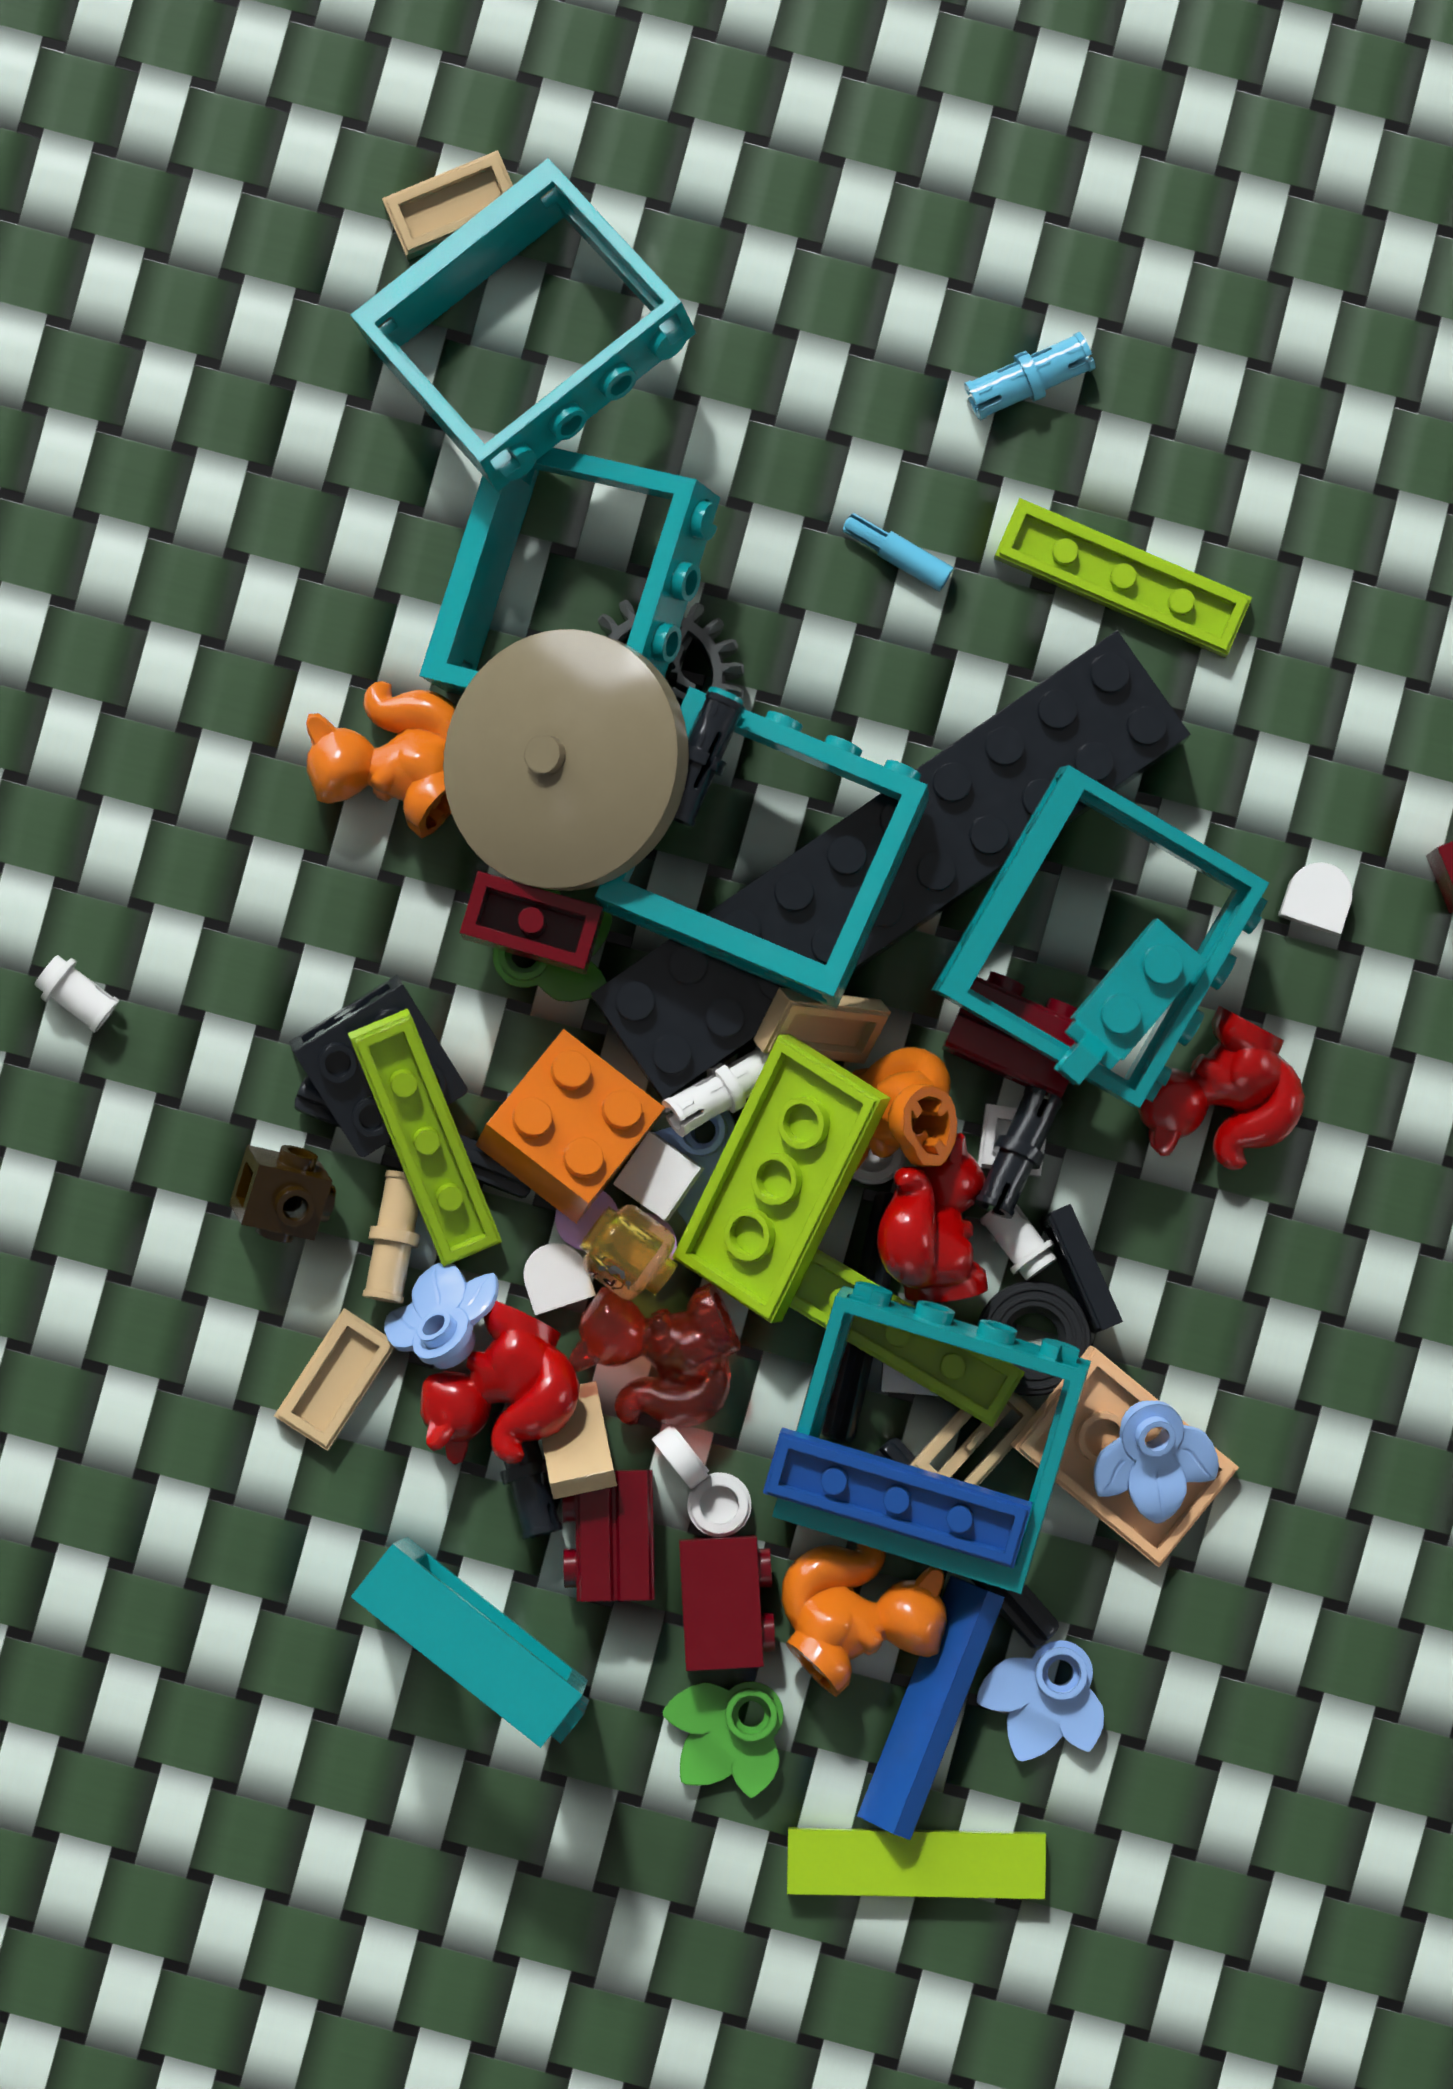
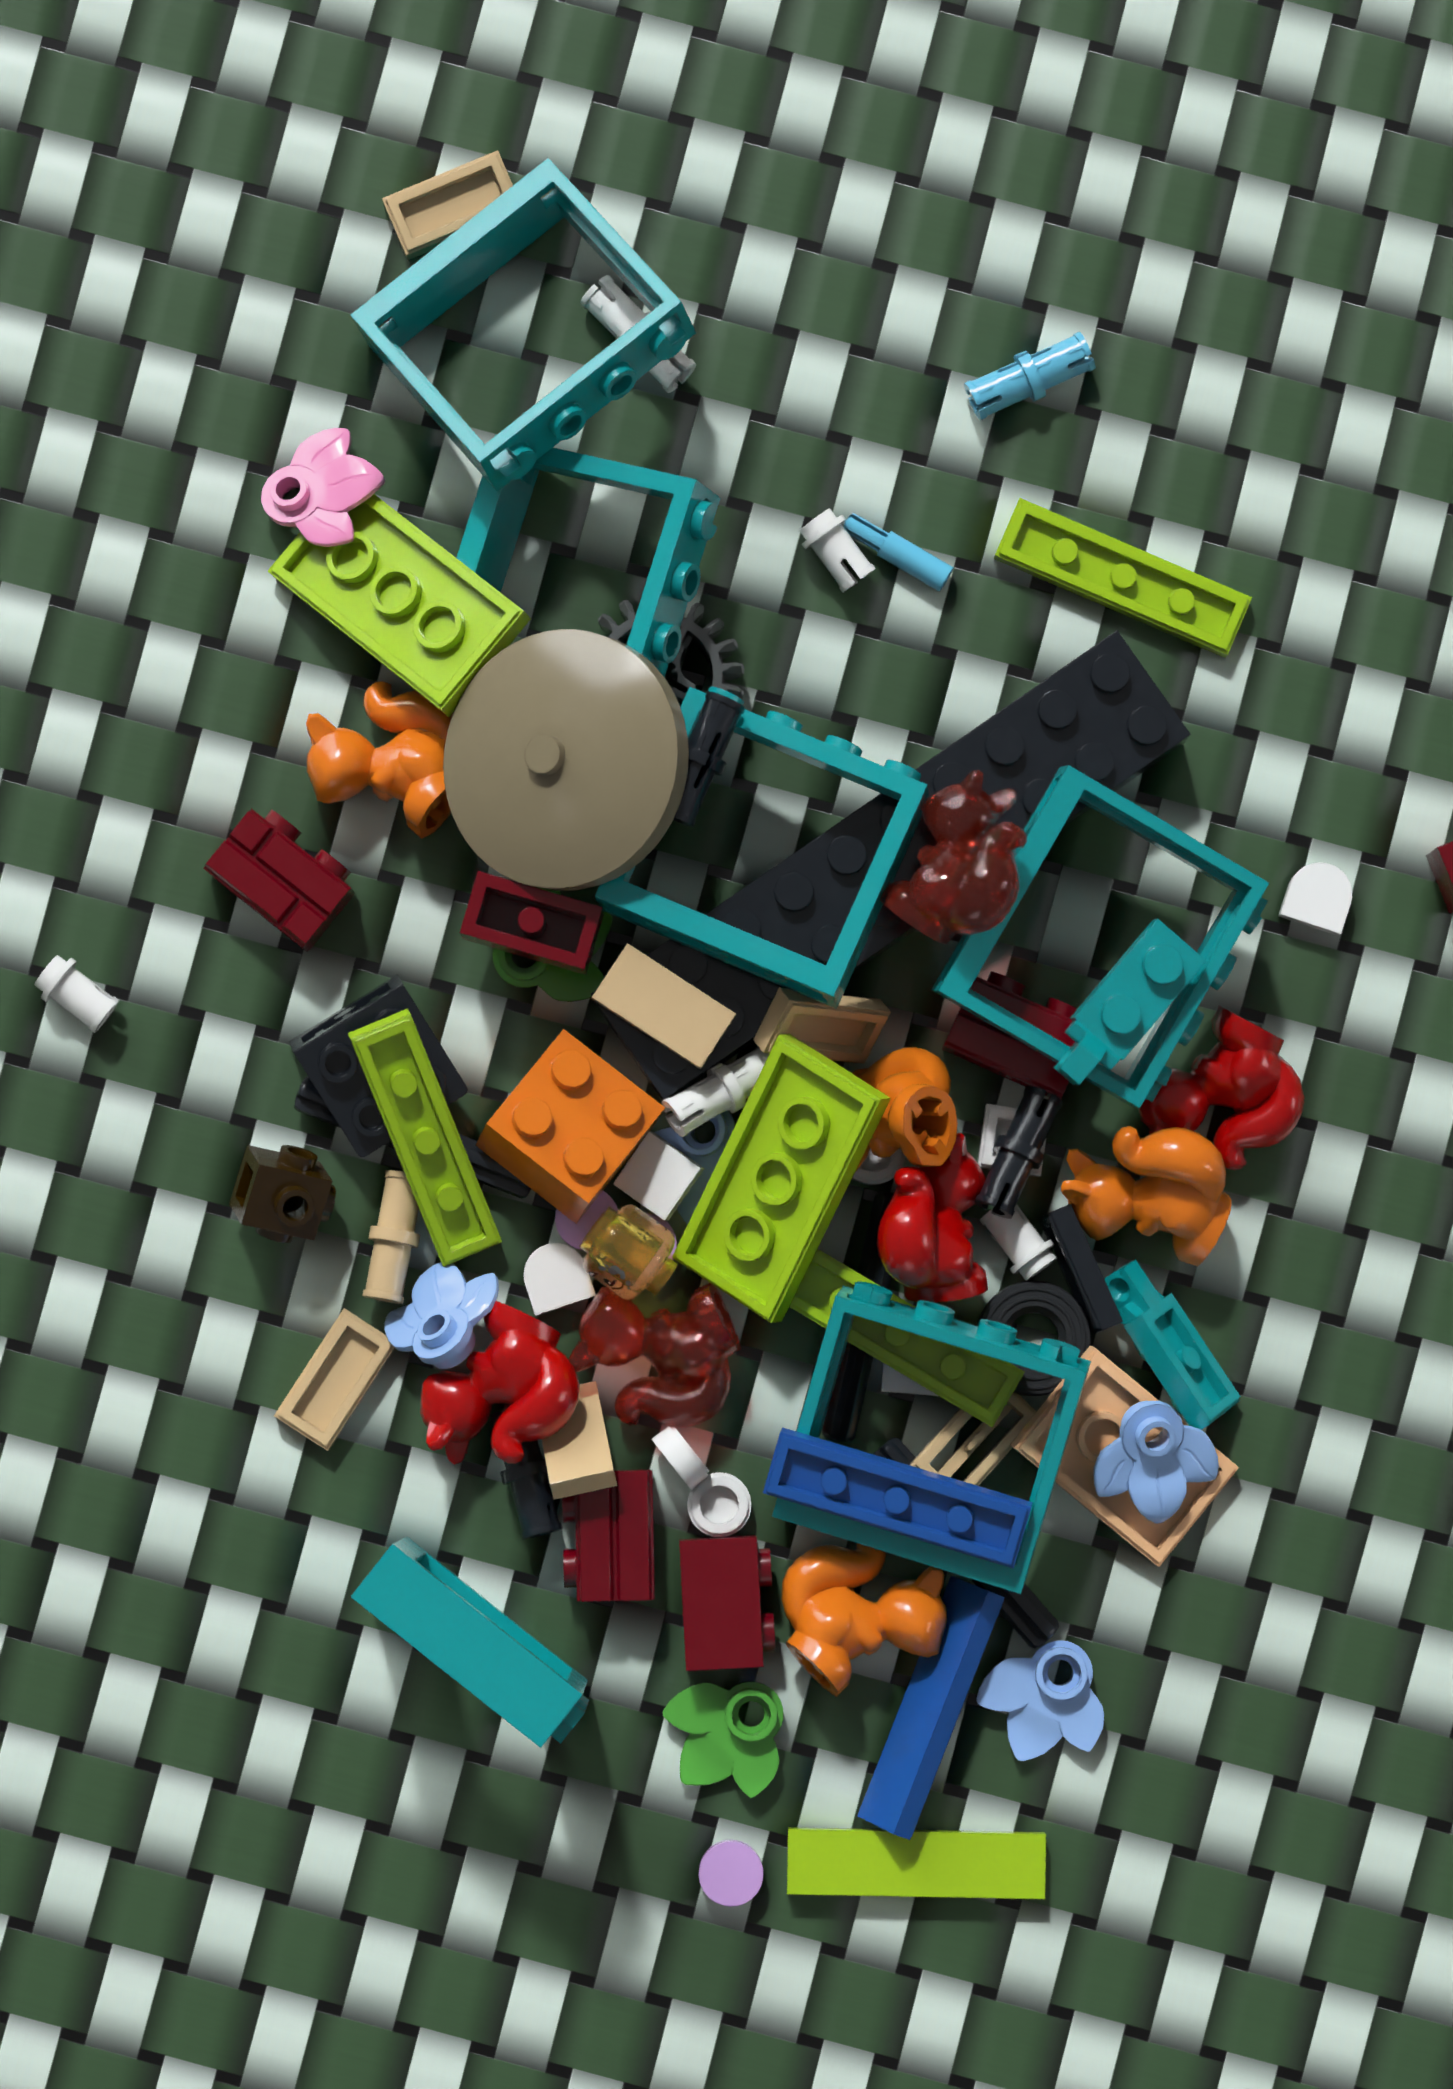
(280, 878): none -> dark red brick
(329, 488): none -> bright pink plate
(404, 601): none -> lime tile
(618, 315): none -> white pin
(663, 1006): none -> tan tile
(731, 1873): none -> lavender tile
(834, 545): none -> white pin
(970, 873): none -> clear red animal
(1171, 1347): none -> teal hinge
(1176, 1196): none -> orange animal

